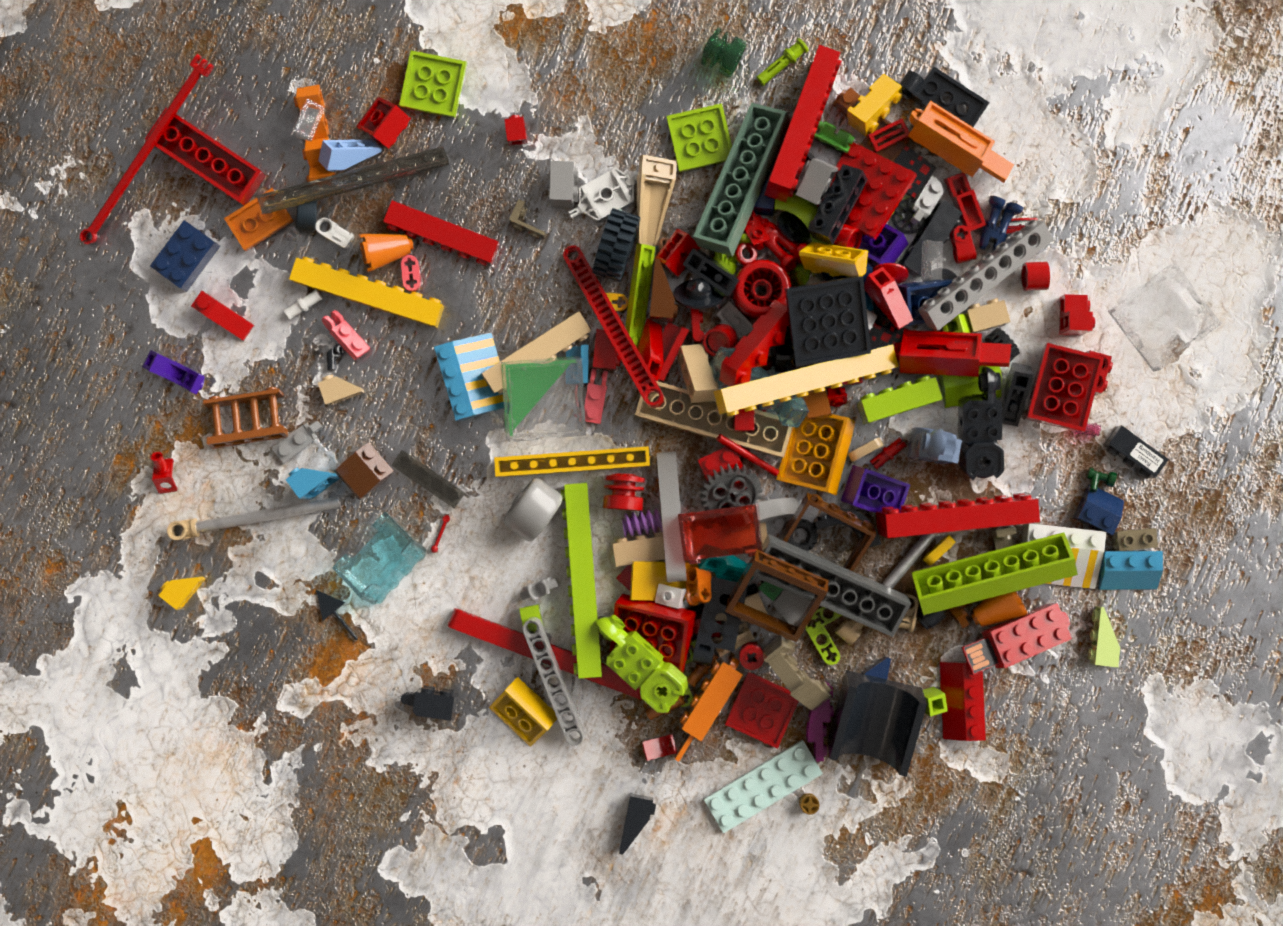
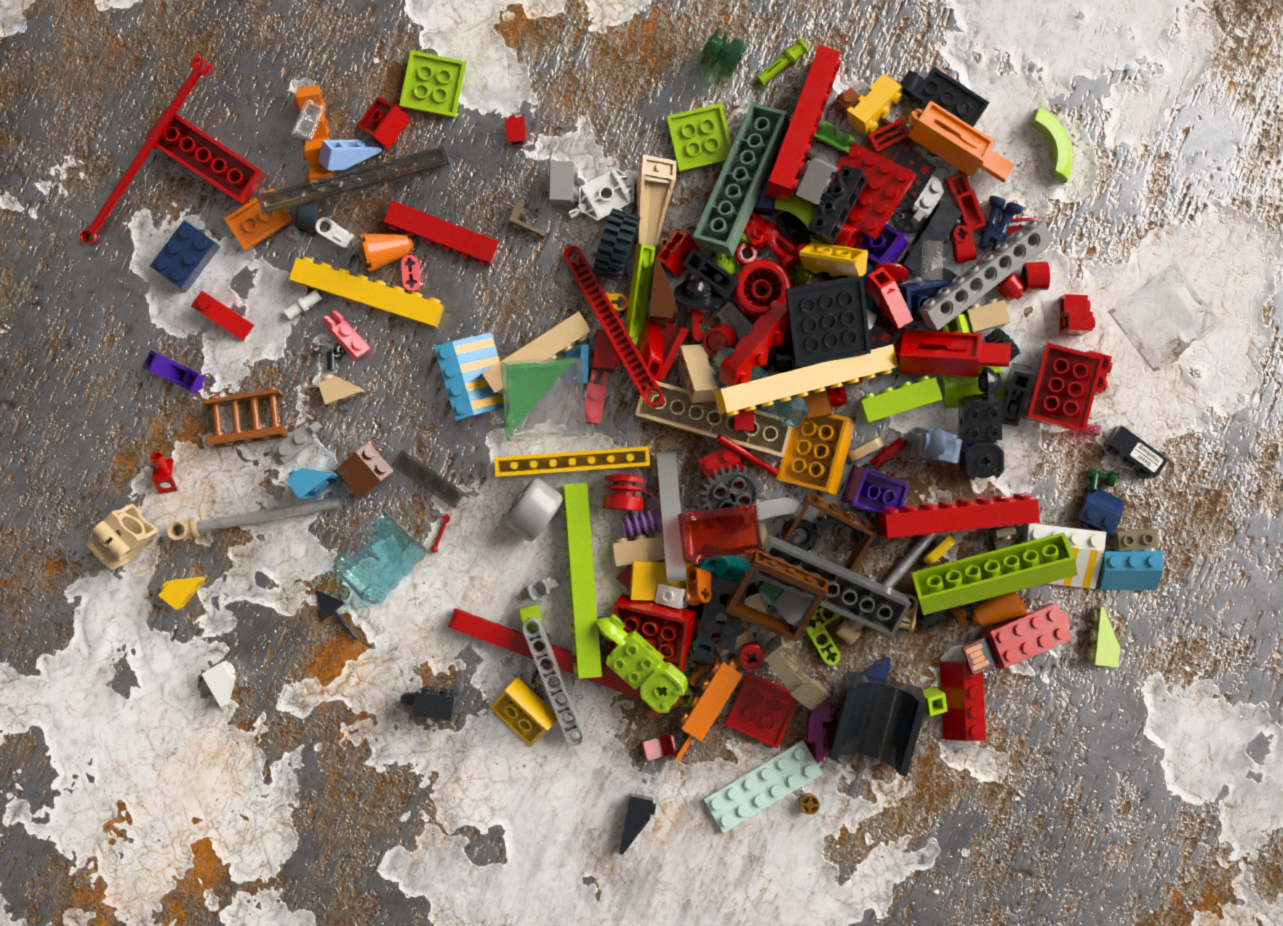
(121, 537): none -> tan piece
(221, 682): none -> white slope
(1011, 287): none -> red head
(1059, 142): none -> brick

